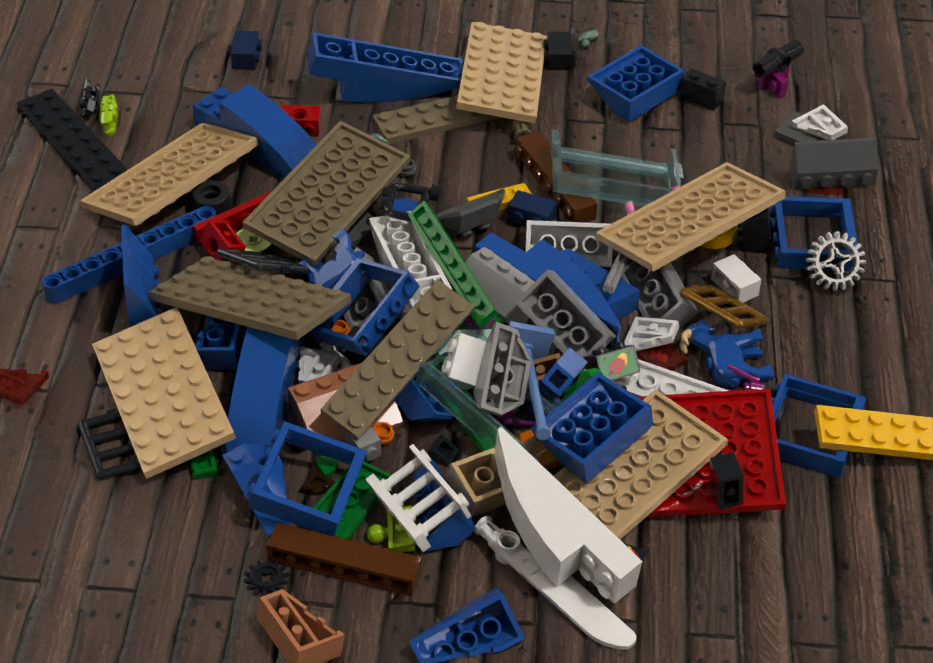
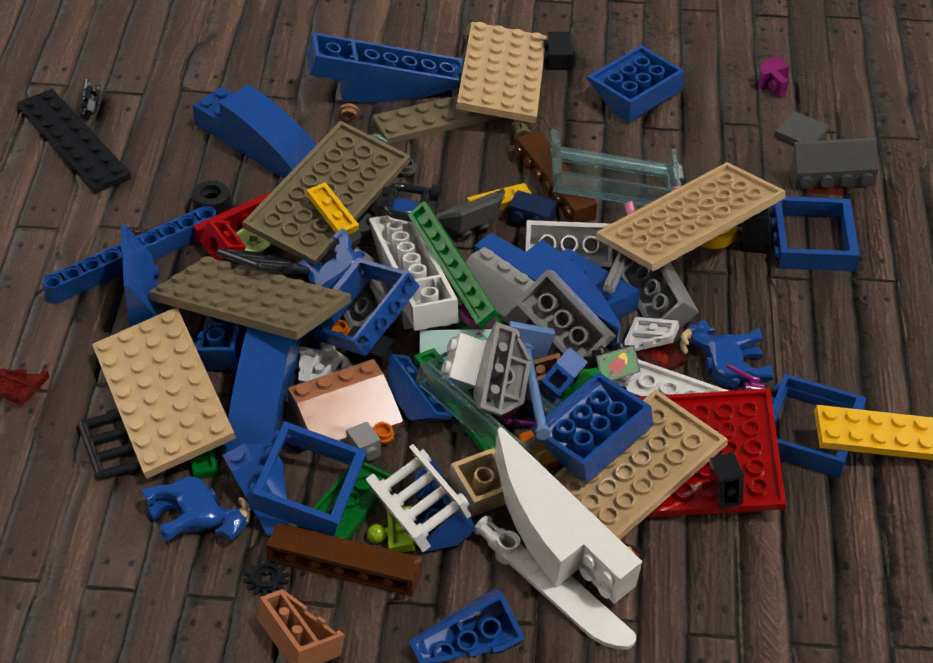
(108, 114): lime hinge -> none
(169, 173): tan plate -> none
(197, 509): none -> blue animal
(246, 50): dark blue brick -> none
(306, 116): red brick -> none
(316, 484): dark brown tile -> none
(326, 466): green tile -> none
(332, 208): none -> yellow plate
(349, 112): none -> medium nougat plate
(396, 360): dark tan plate -> none
(442, 451): black slope -> none
(587, 36): sand green arm -> none
(702, 89): black brick -> none
(727, 314): pearl gold bar -> none
(736, 278): white brick -> none
(778, 59): black piece -> none
(821, 123): white wing -> none
(839, 270): white gear -> none

